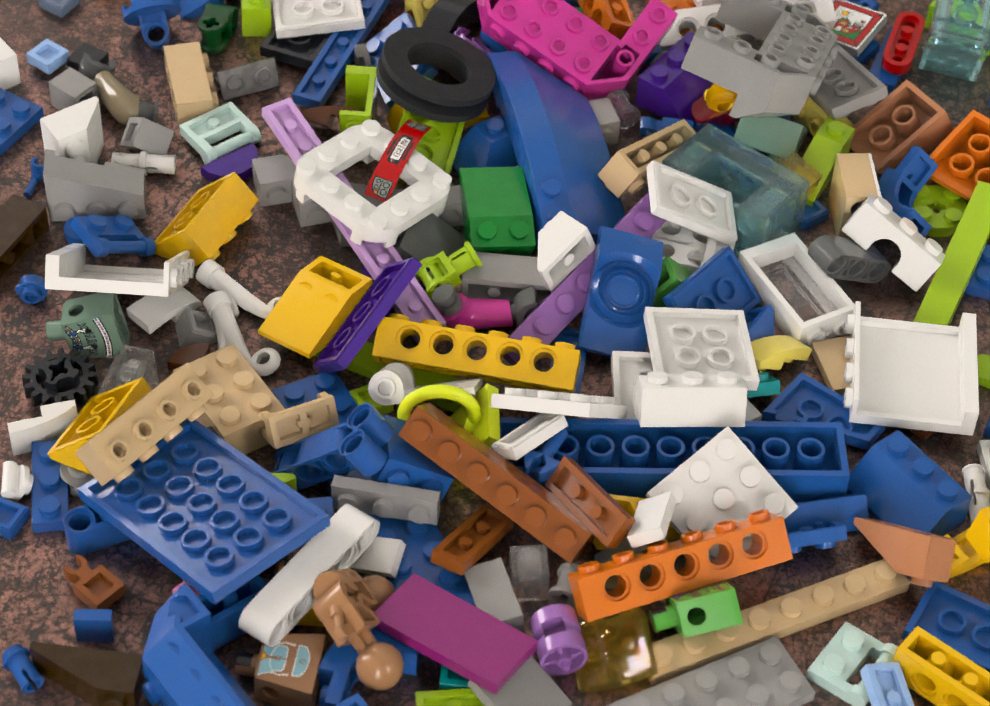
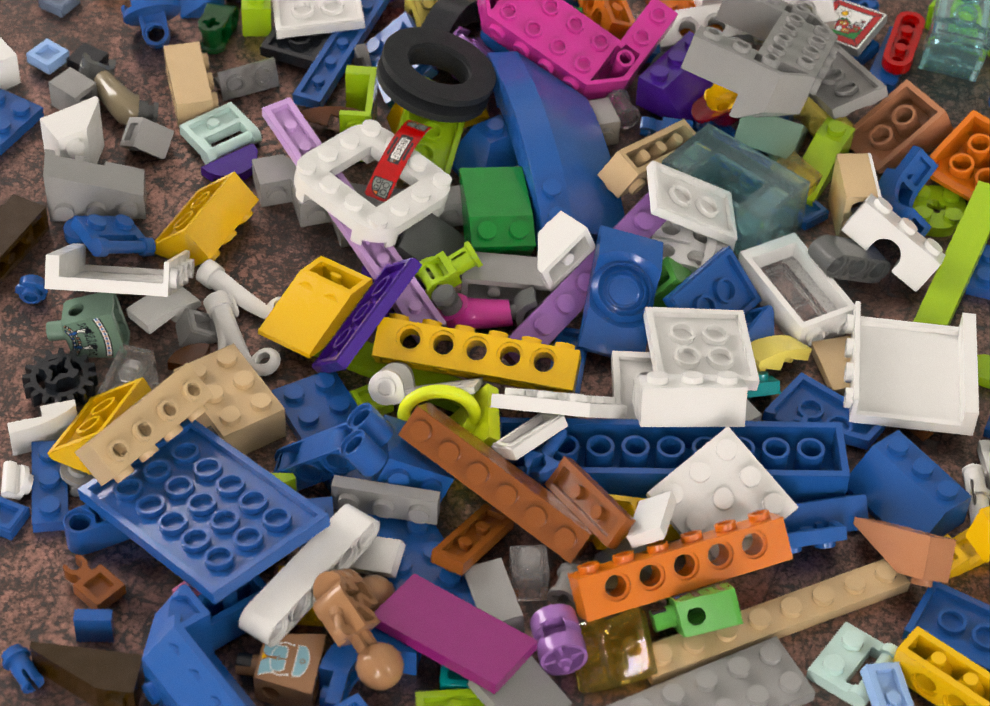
(36, 177): blue hand -> none
(149, 162): white pin -> none
(299, 421): tan hinge -> none

